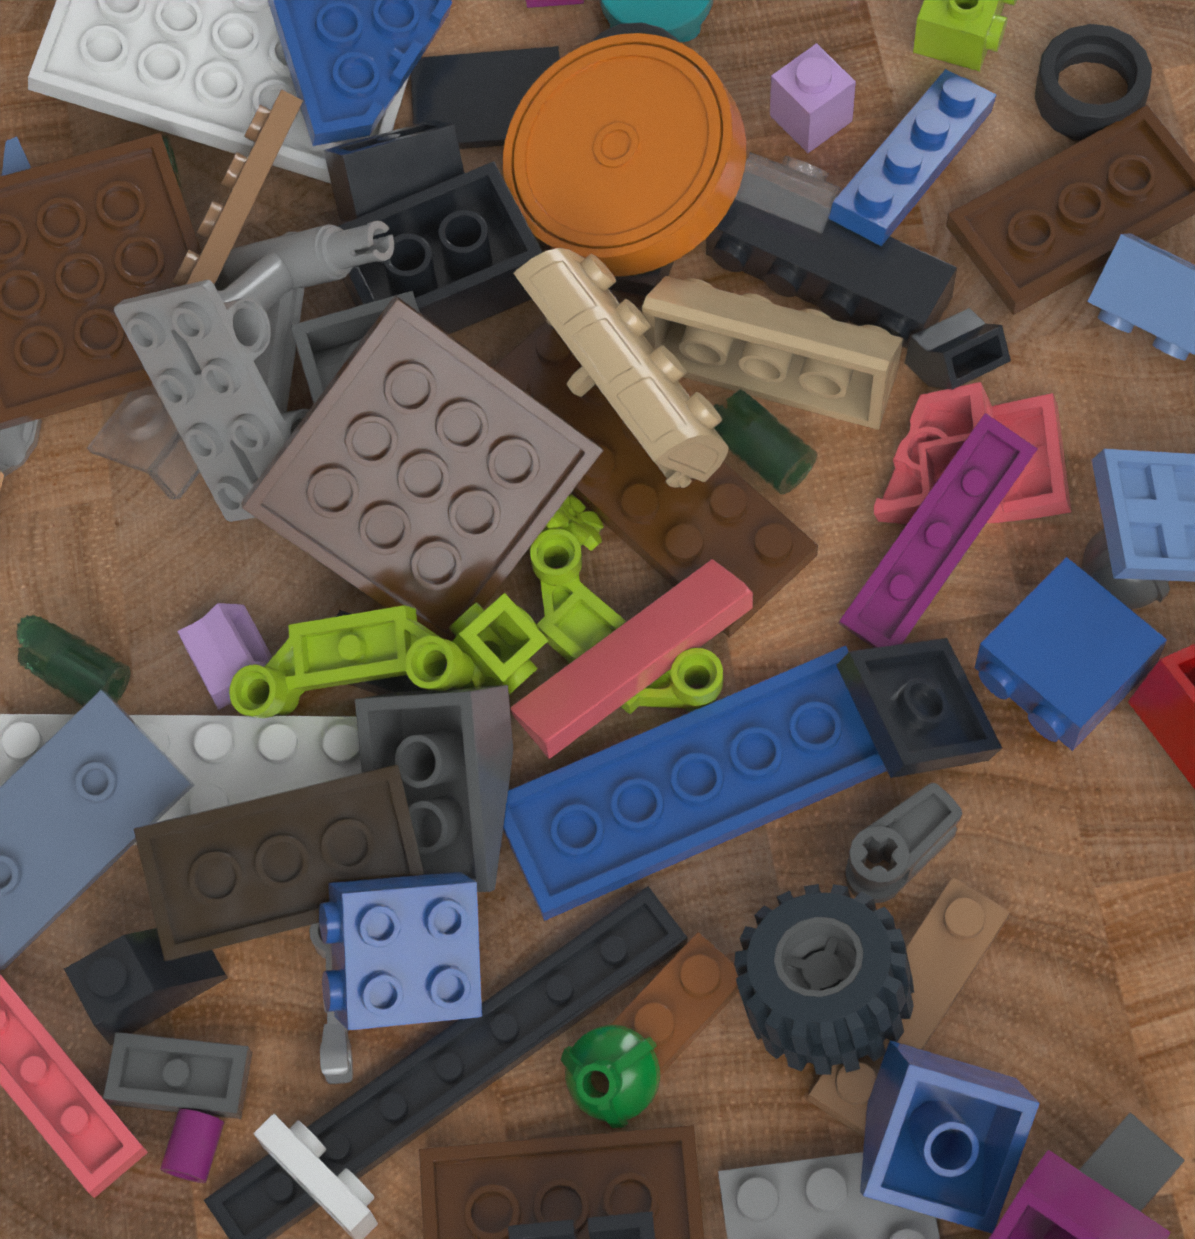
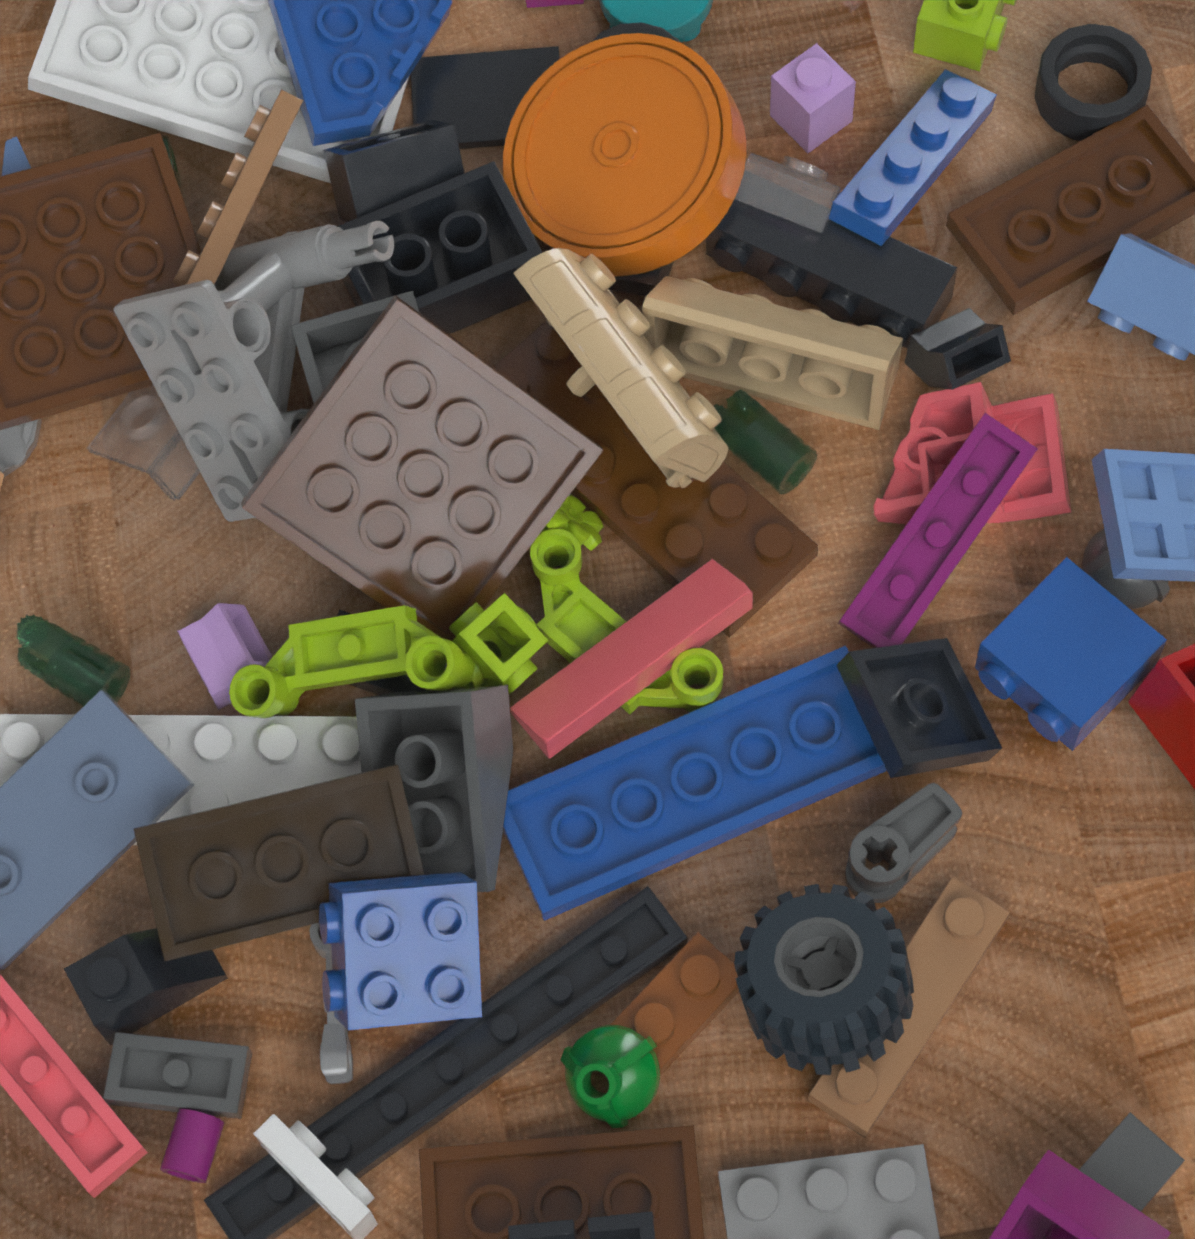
(944, 1136): blue slope -> none

